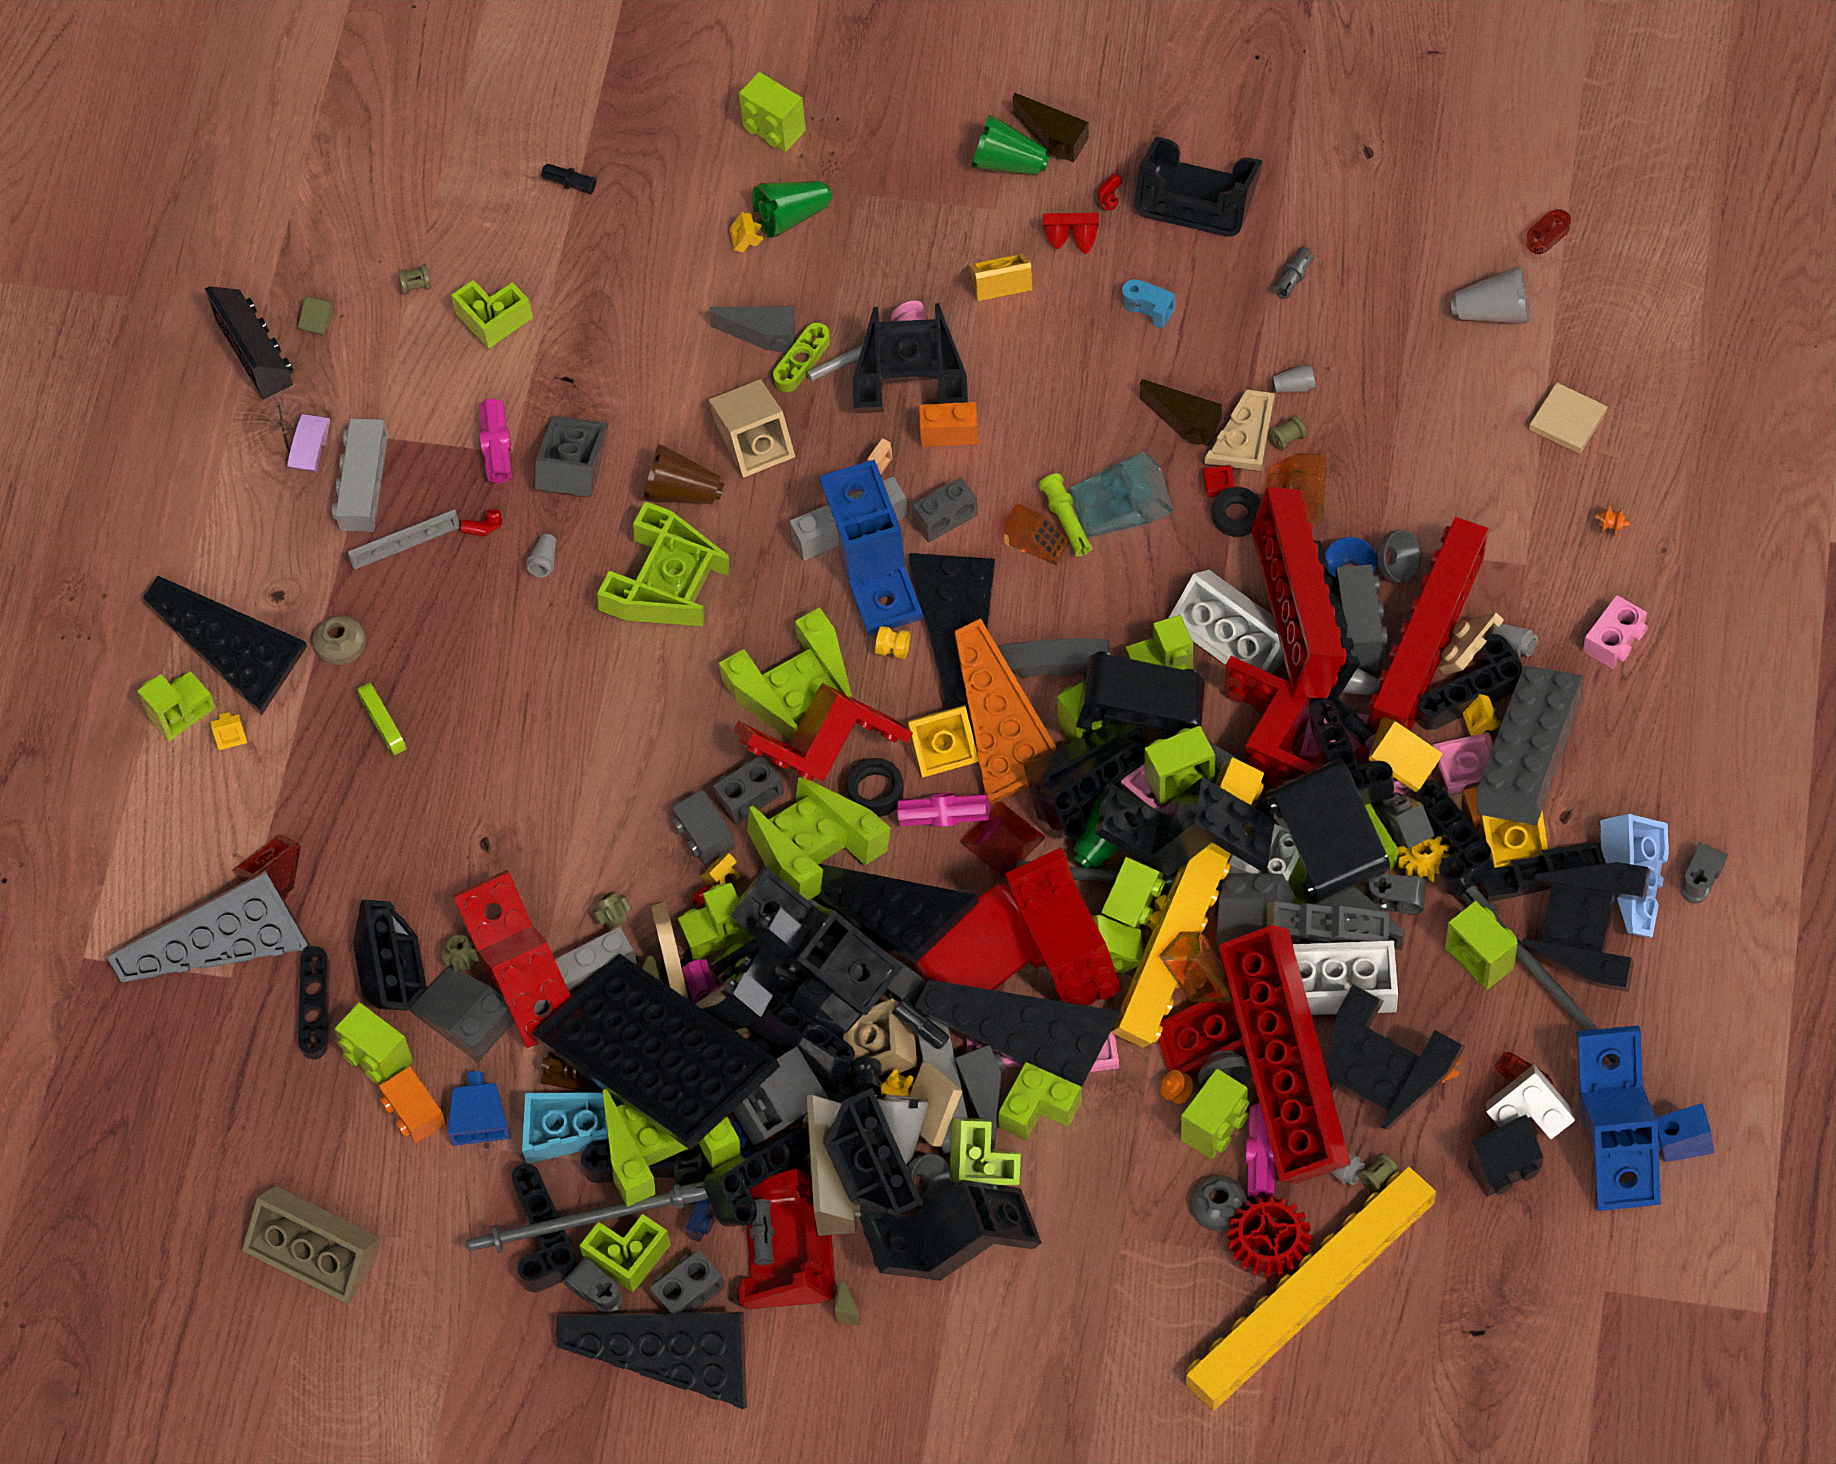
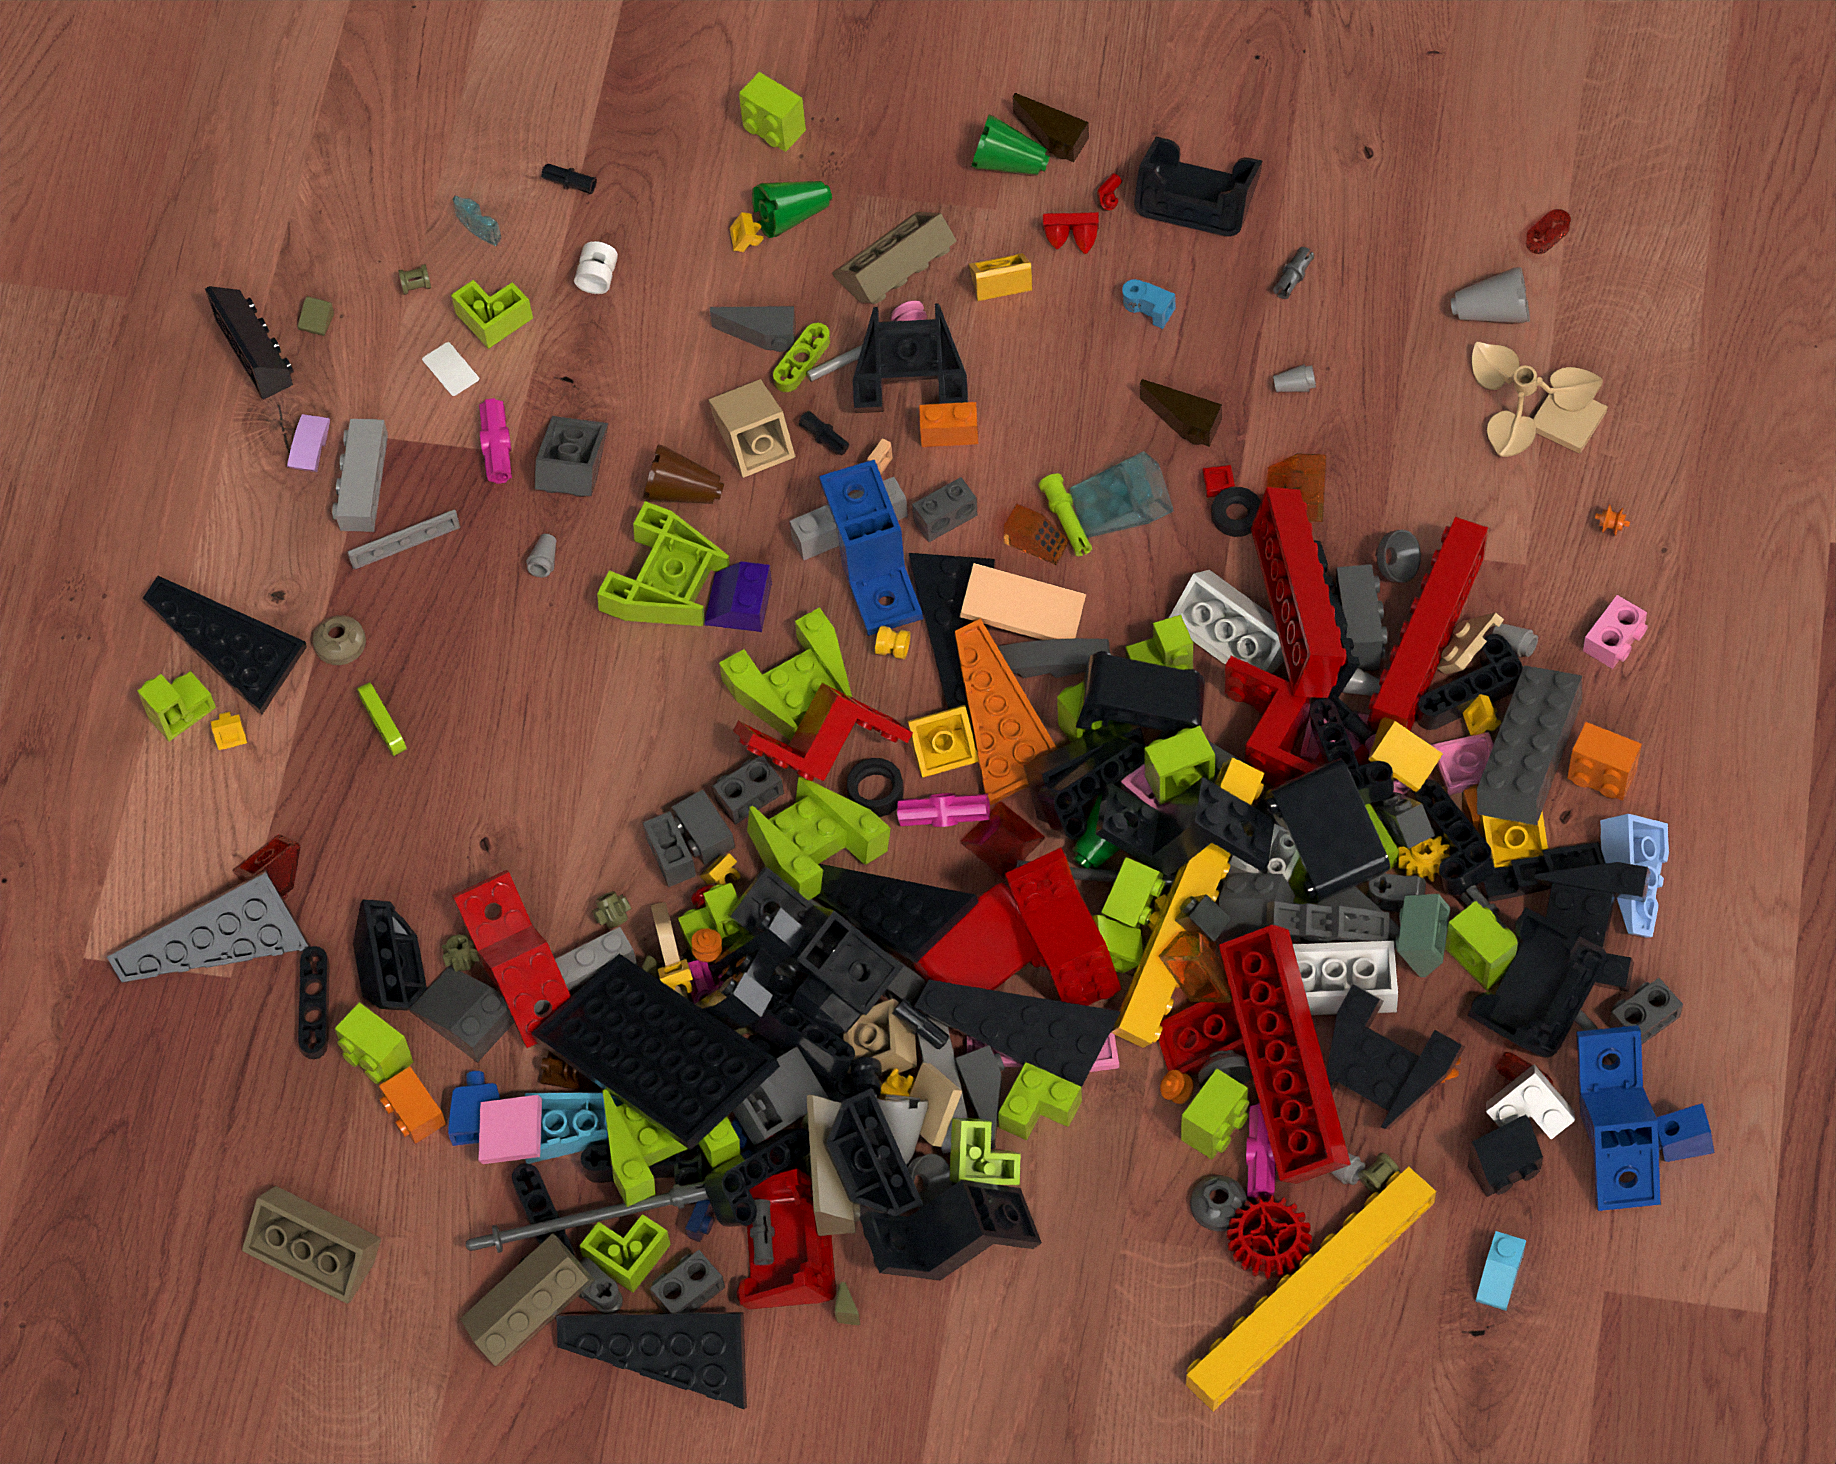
(450, 369): none -> white sticker
(470, 216): none -> clear light blue slope
(484, 527): red arm -> none
(510, 1129): none -> bright pink tile
(526, 1300): none -> dark tan slope
(596, 267): none -> white wheel
(669, 849): none -> dark grey brick
(676, 974): none -> yellow tile
(706, 945): none -> orange wheel
(740, 597): none -> dark purple slope
(823, 433): none -> black axle
(896, 257): none -> dark tan slope
(1022, 604): none -> light nougat tile
(1203, 916): none -> pearl dark grey brick
(1246, 433): tan wing -> none
(1287, 432): olive bush -> none
(1349, 551): blue piece -> none
(1423, 932): none -> sand green slope
(1498, 364): none -> tan plant
(1501, 1270): none -> medium azure slope
(1541, 986): none -> black windscreen
(1604, 761): none -> orange brick
(1650, 1018): none -> dark grey brick
(1702, 872): dark grey piece -> none

